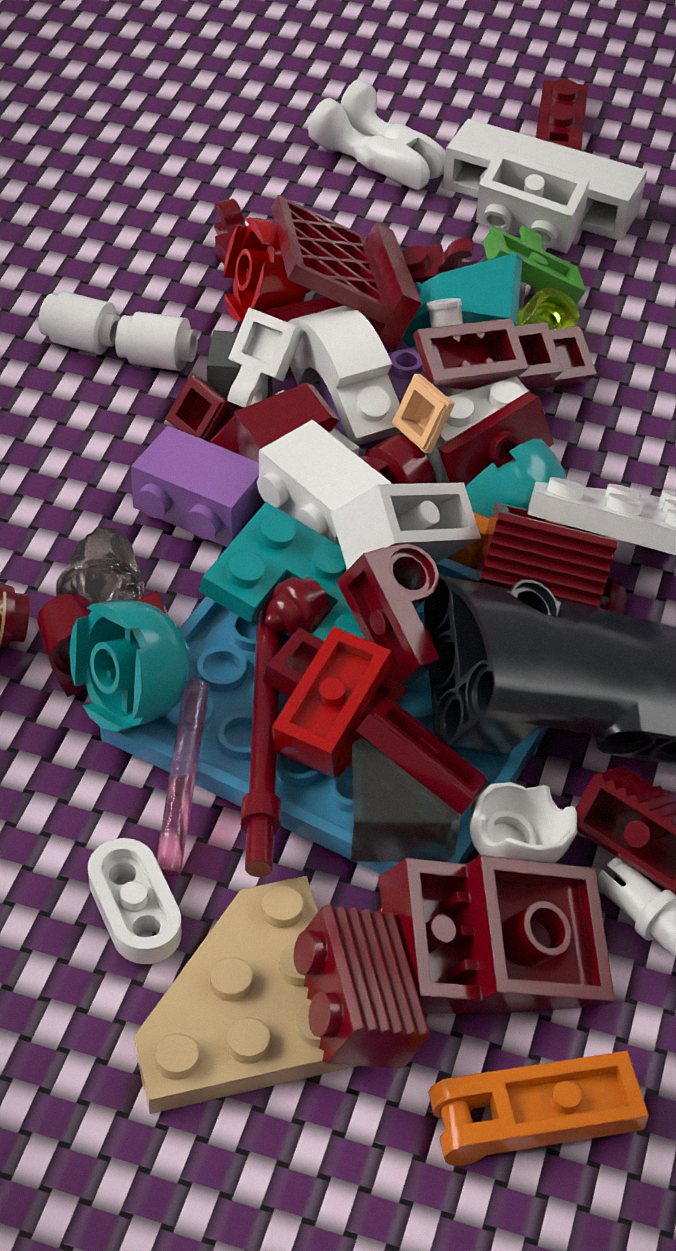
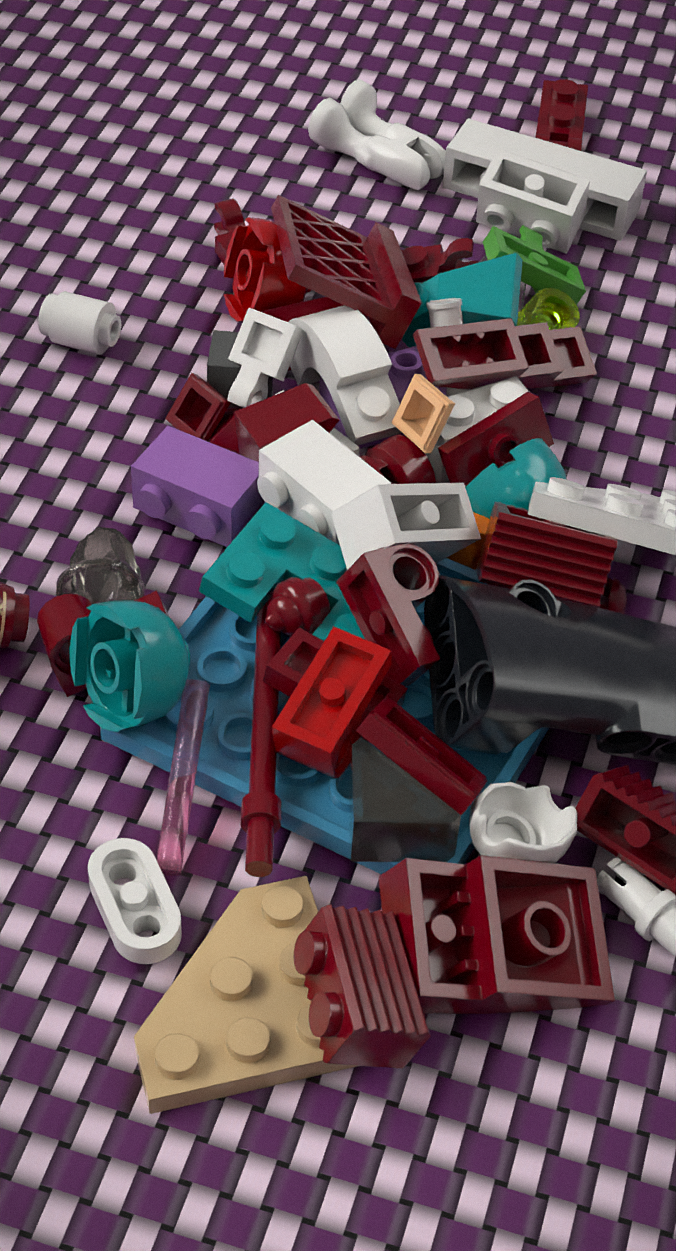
(156, 340): white brick -> none
(538, 1106): orange plate -> none

